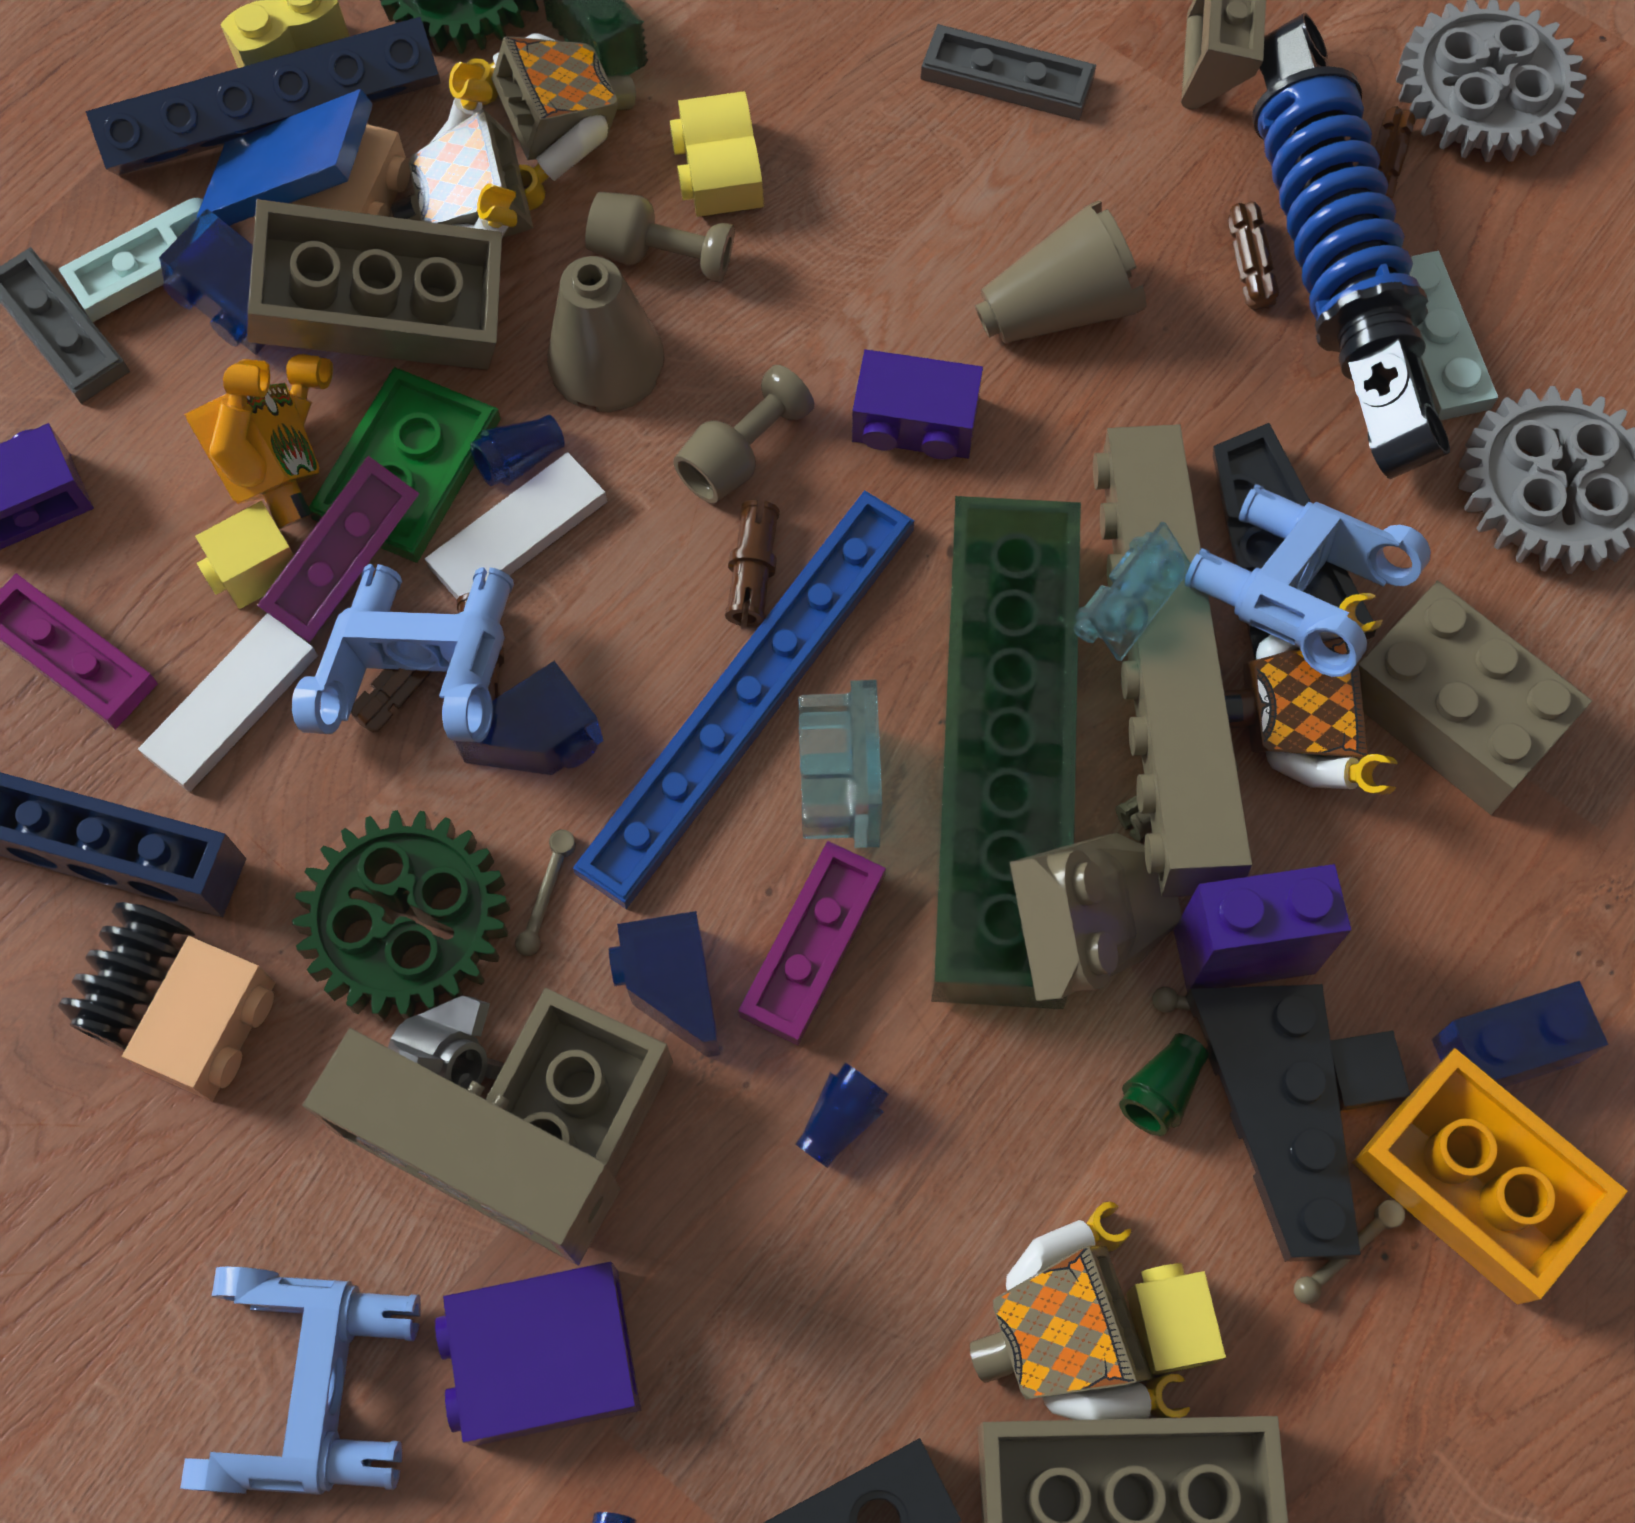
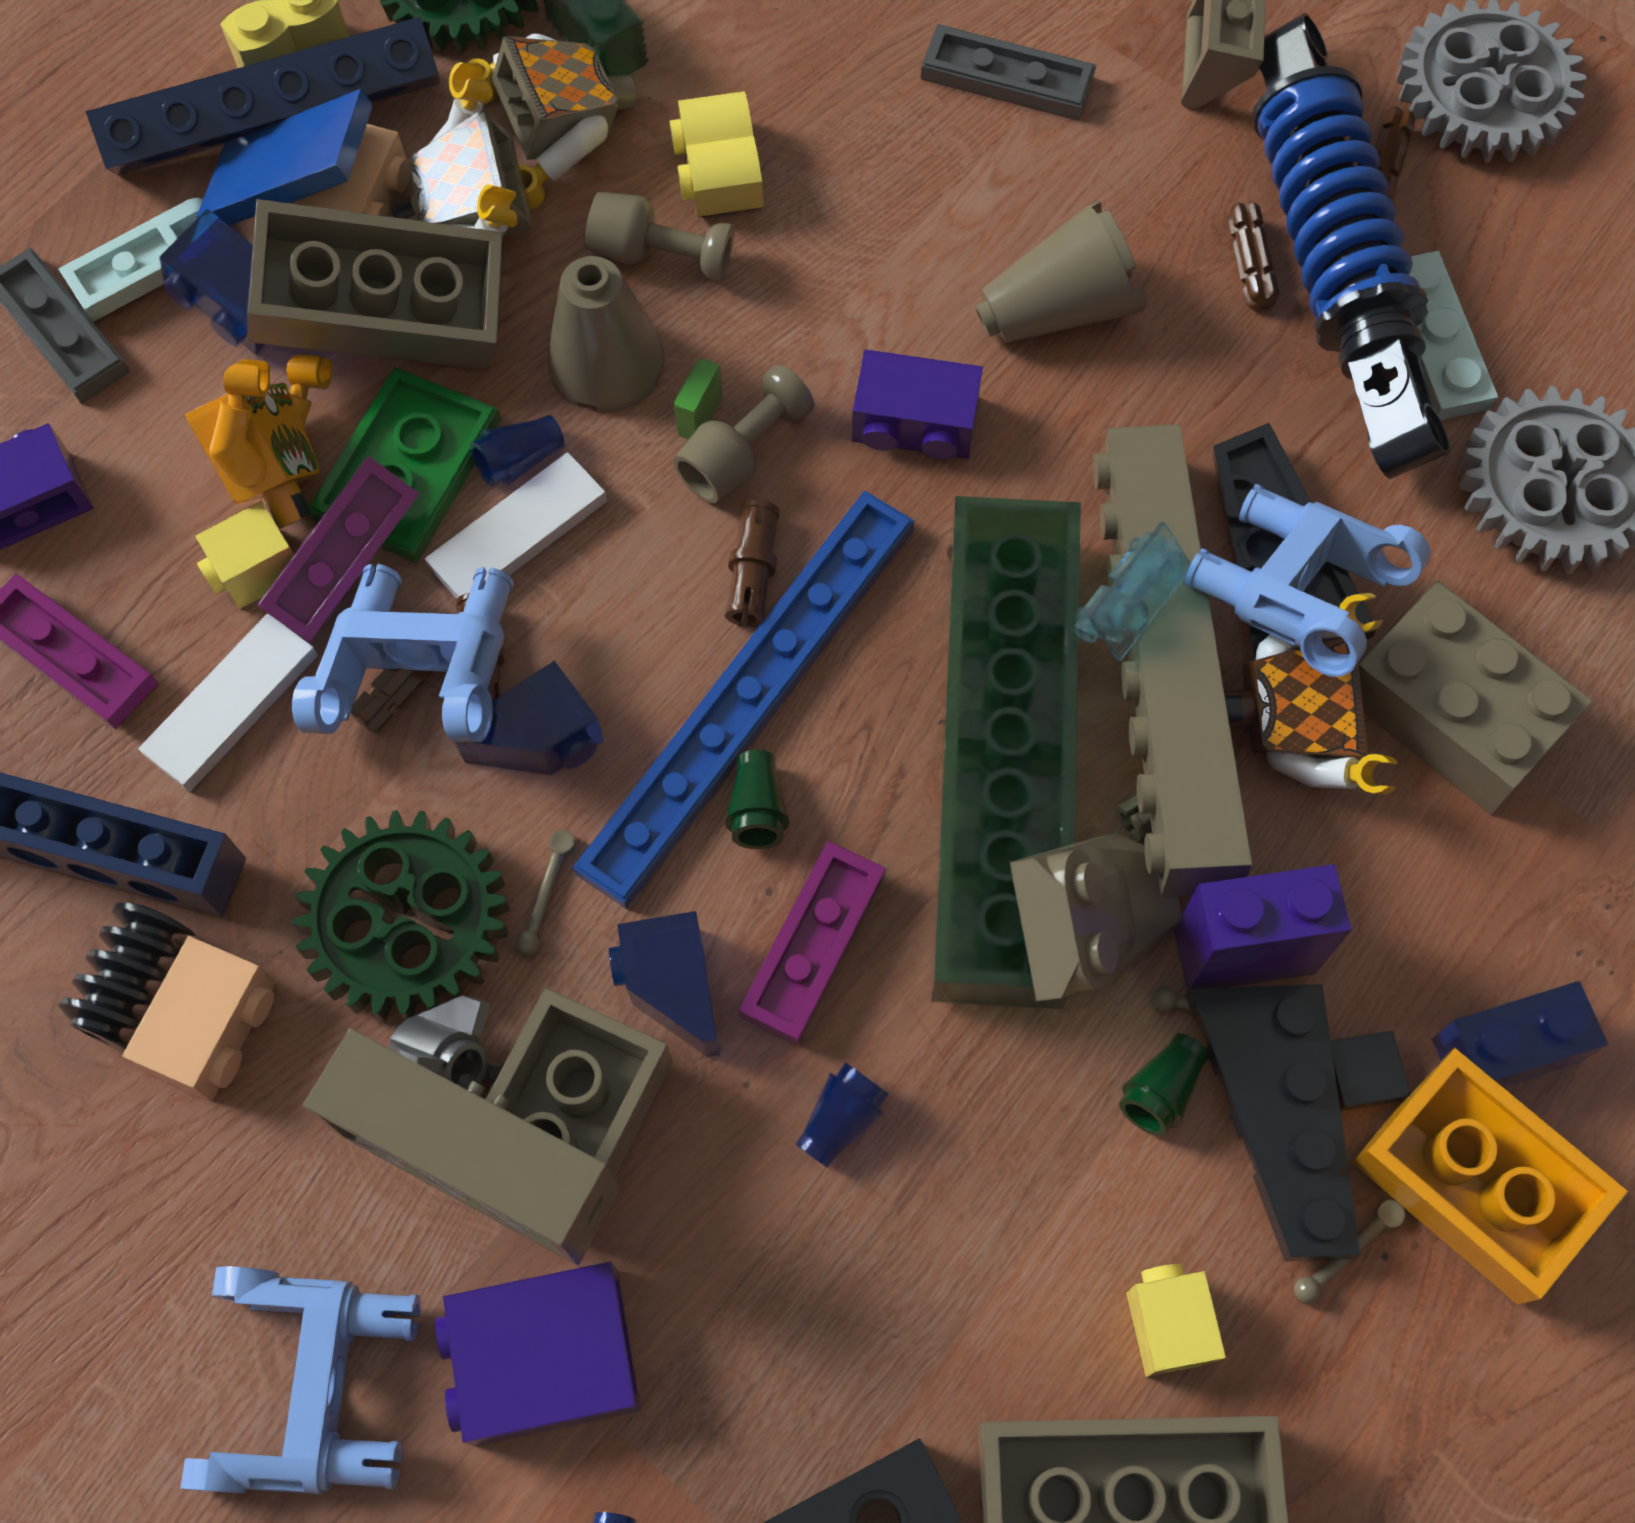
(698, 397): none -> bright green tile
(757, 804): none -> dark green cone
(841, 765): clear light blue panel -> none
(1072, 1330): torso -> none

